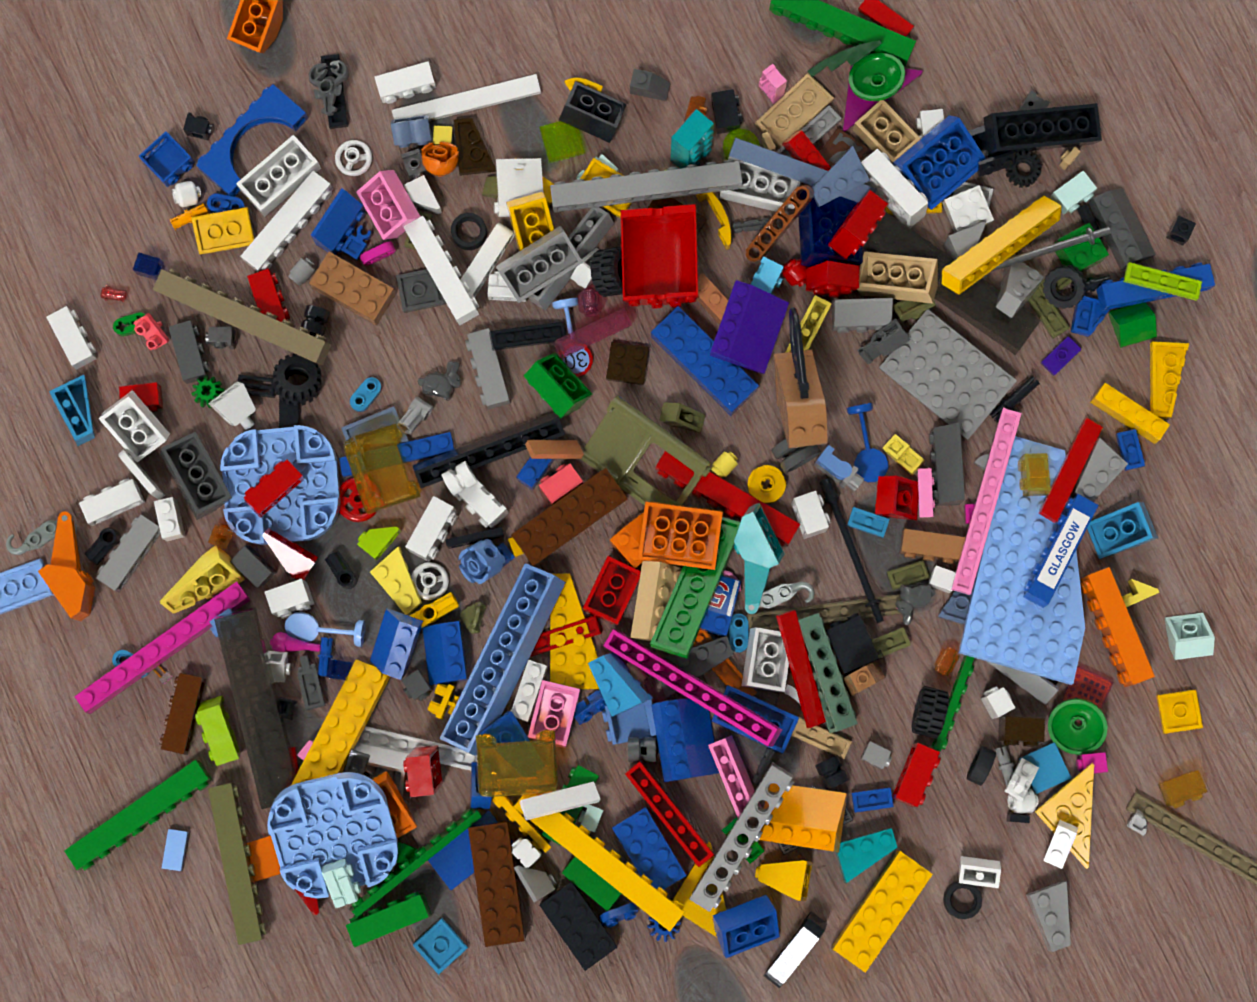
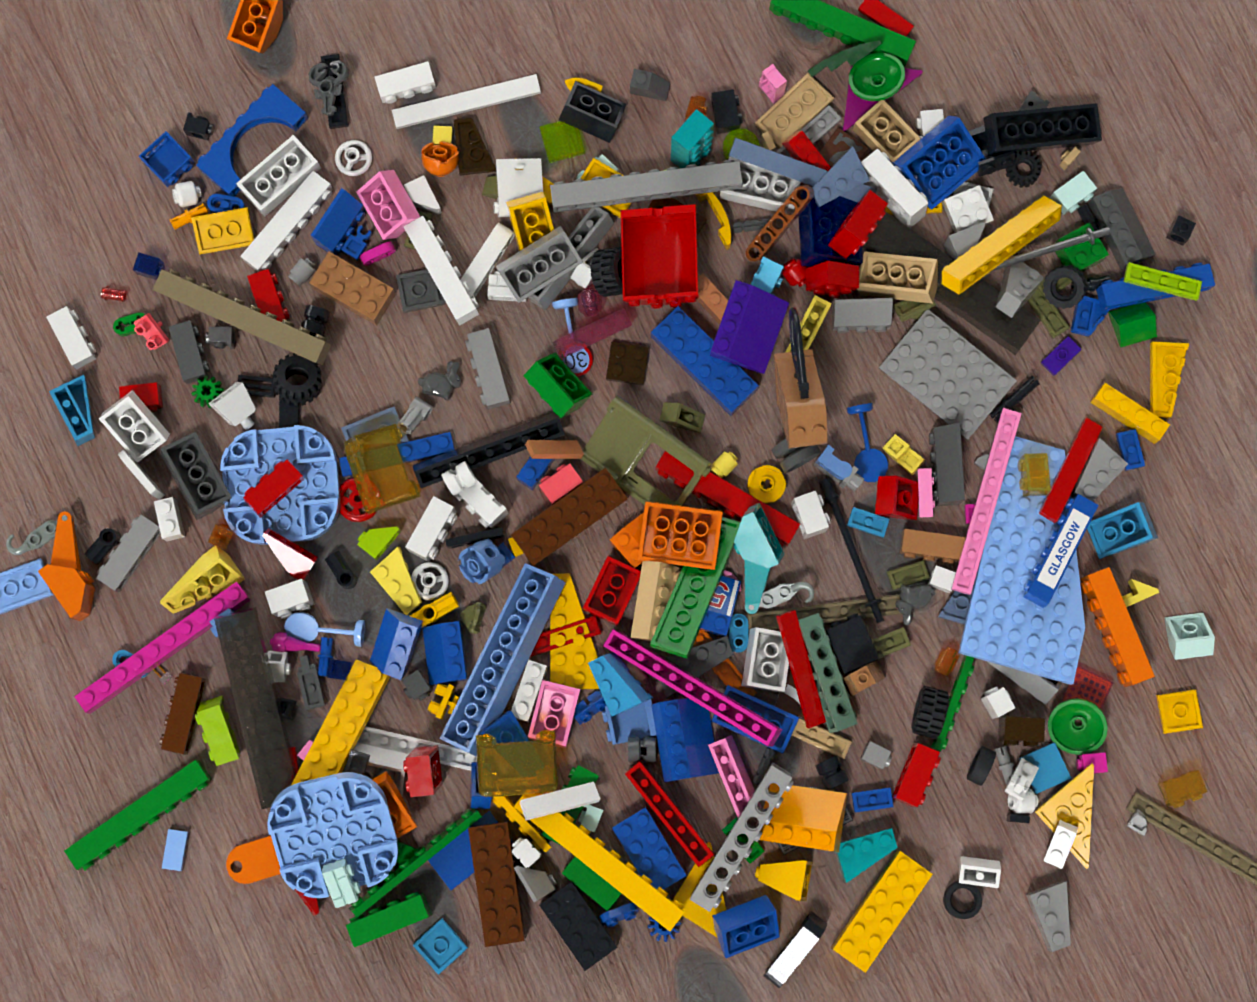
(111, 502): white brick -> none
(236, 863): olive brick -> none
(253, 566): dark grey hinge -> none
(365, 394): dark azure plate -> none
(411, 130): sand blue brick -> none
(411, 158): flat silver brick -> none
(468, 245): black tyre -> none
(526, 336): black tile -> none
(884, 342): dark grey piece -> none

